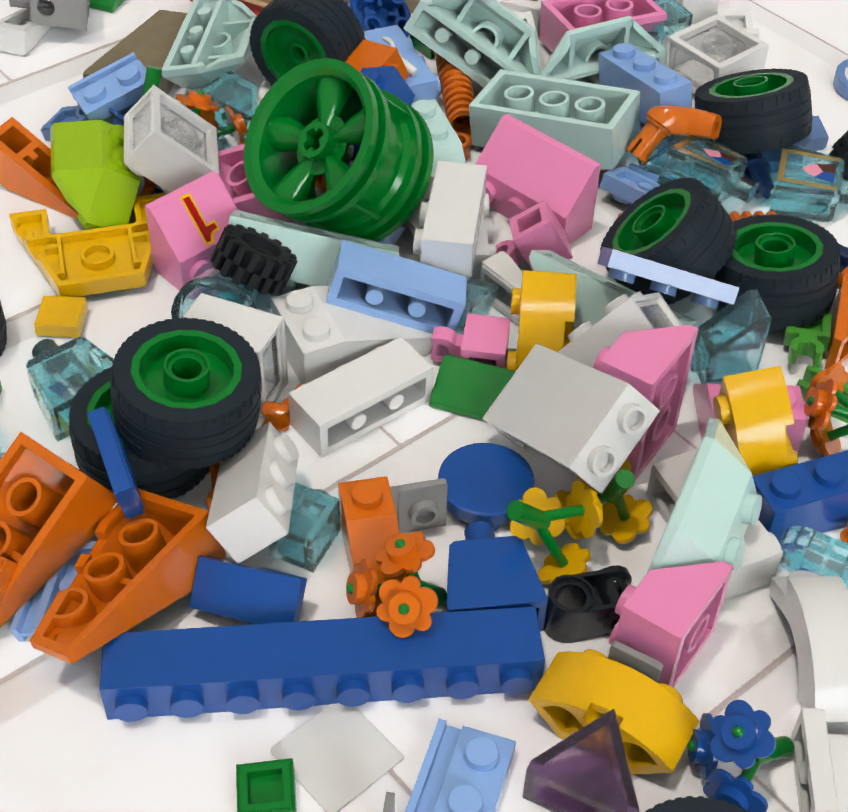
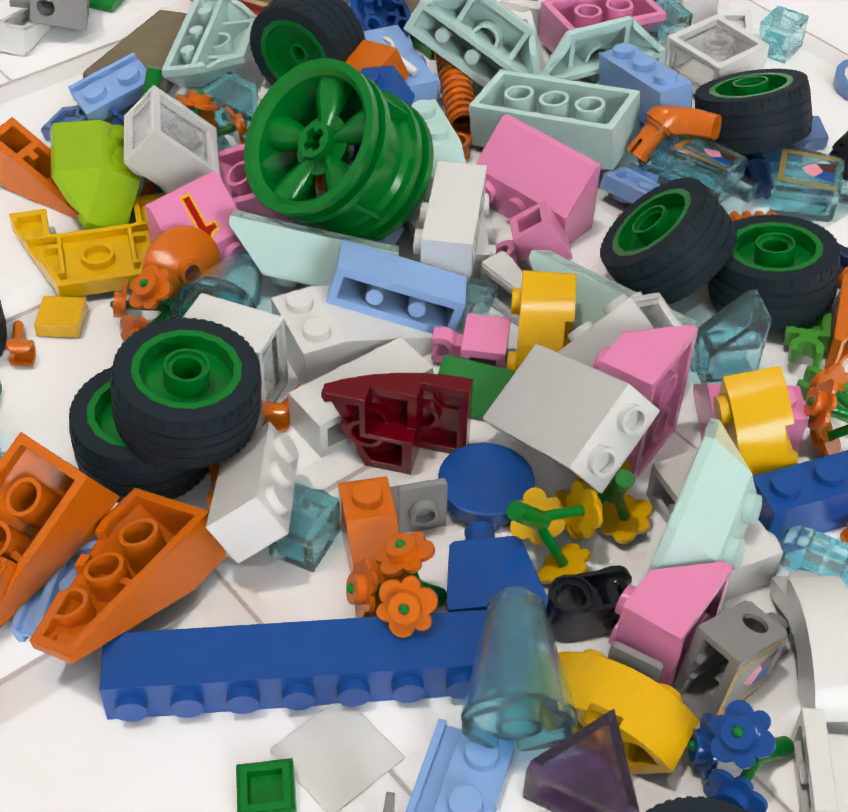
(22, 351): none -> orange hand
(59, 373): clear light blue torso -> none
(116, 462): blue tile -> none
(147, 290): none -> orange plant
(178, 250): none -> orange dish
(246, 592): blue slope -> none
(253, 260): black tyre -> none
(400, 413): none -> dark red slope
(518, 678): none -> clear light blue cone
(667, 278): plate -> none
(737, 638): none -> light grey torso
(784, 32): none -> clear light blue brick

